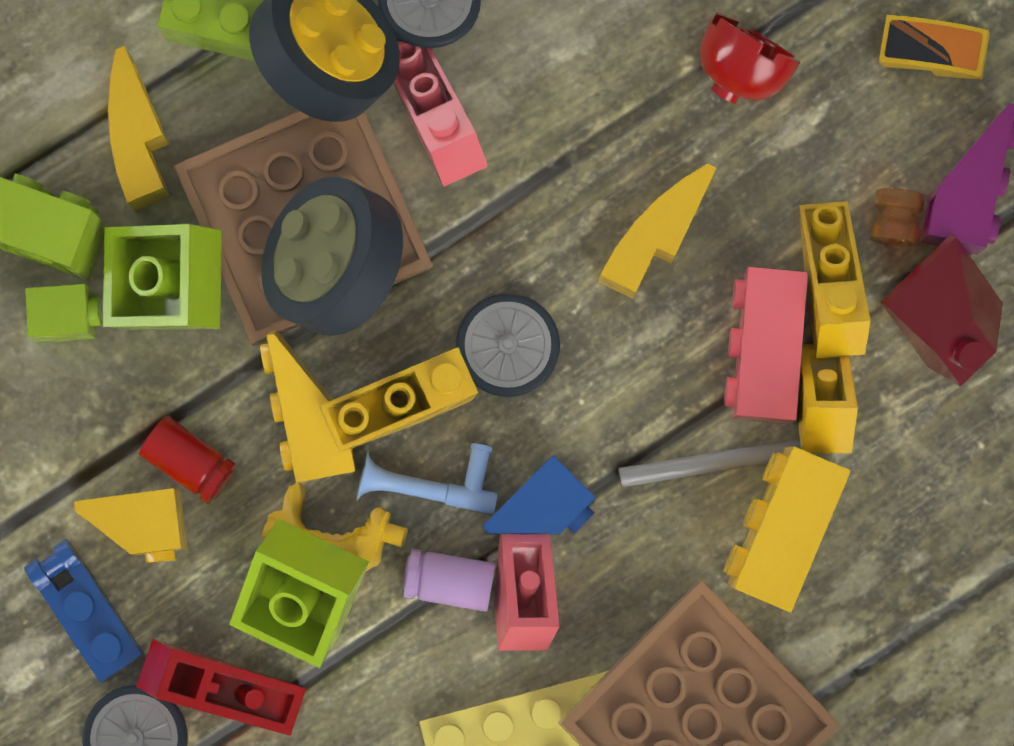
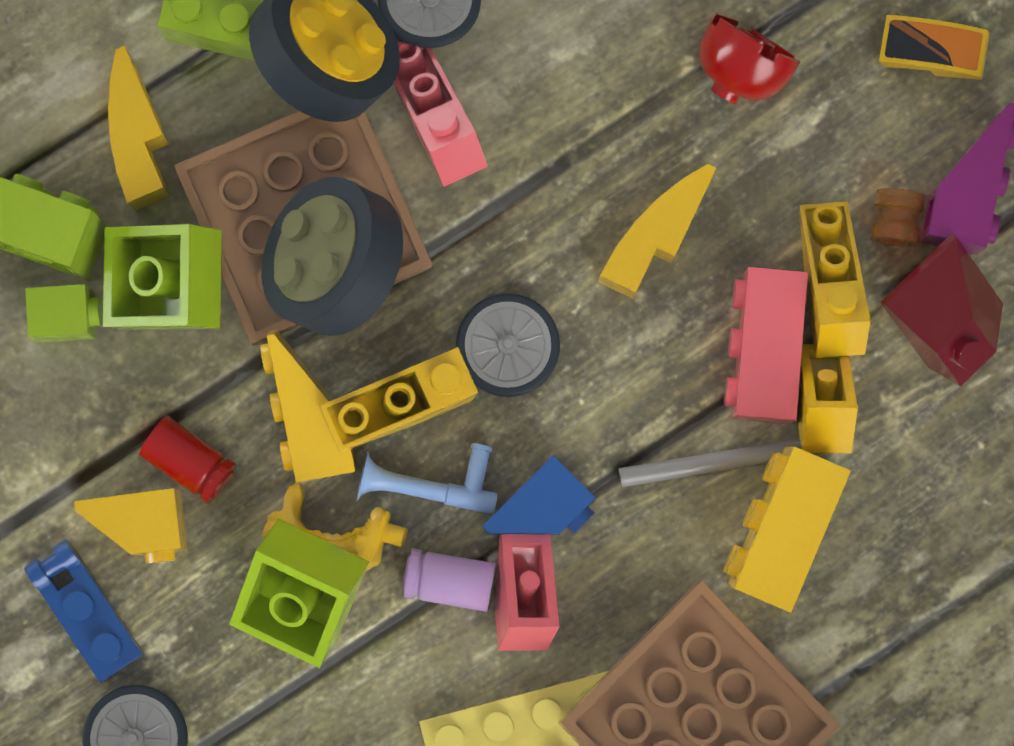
(220, 687): red slope -> none

